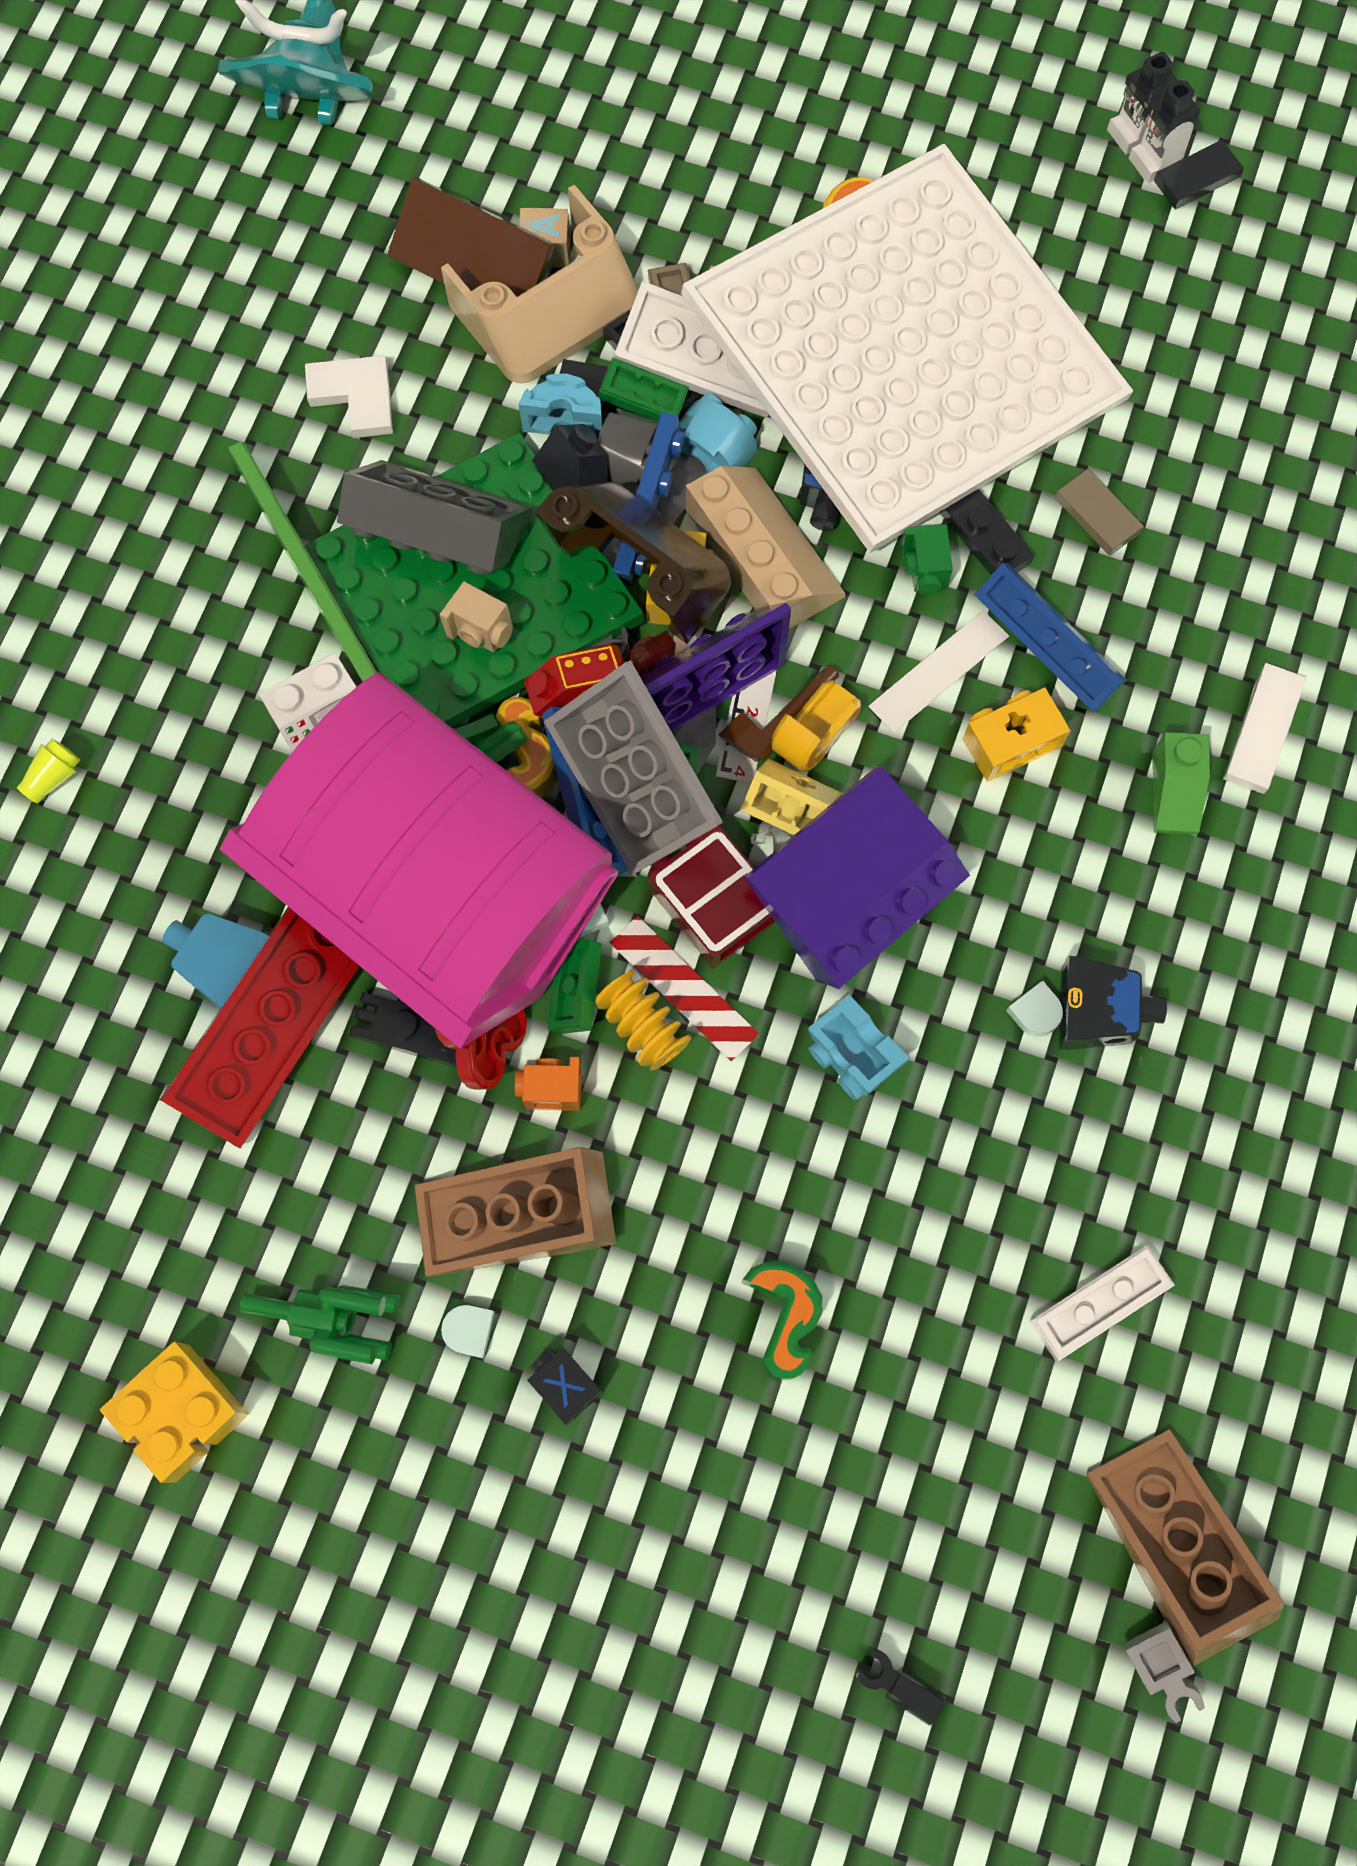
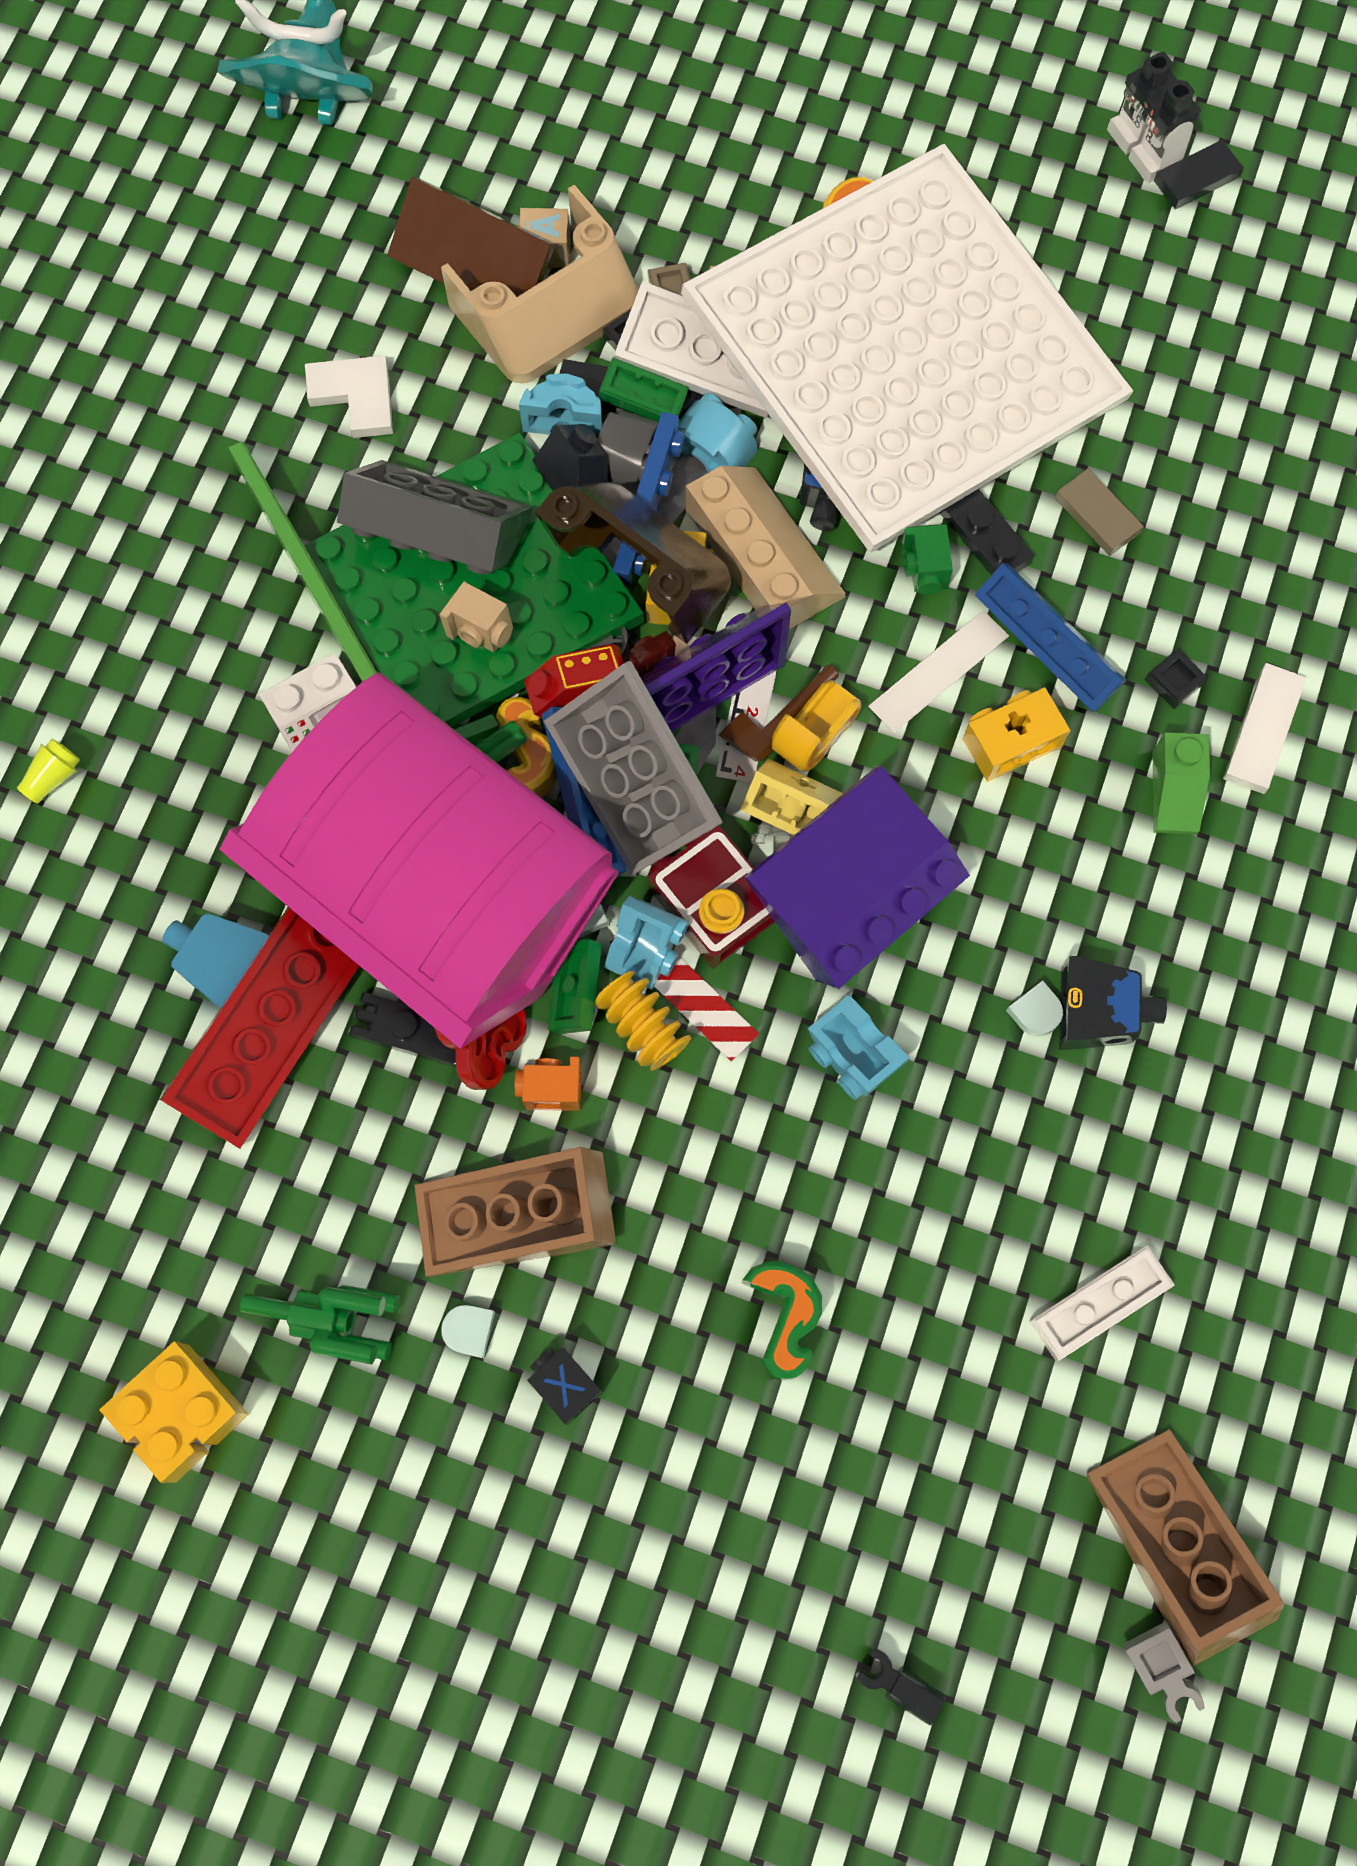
(645, 941): none -> medium azure cylinder
(721, 911): none -> yellow plate
(1176, 678): none -> black tile

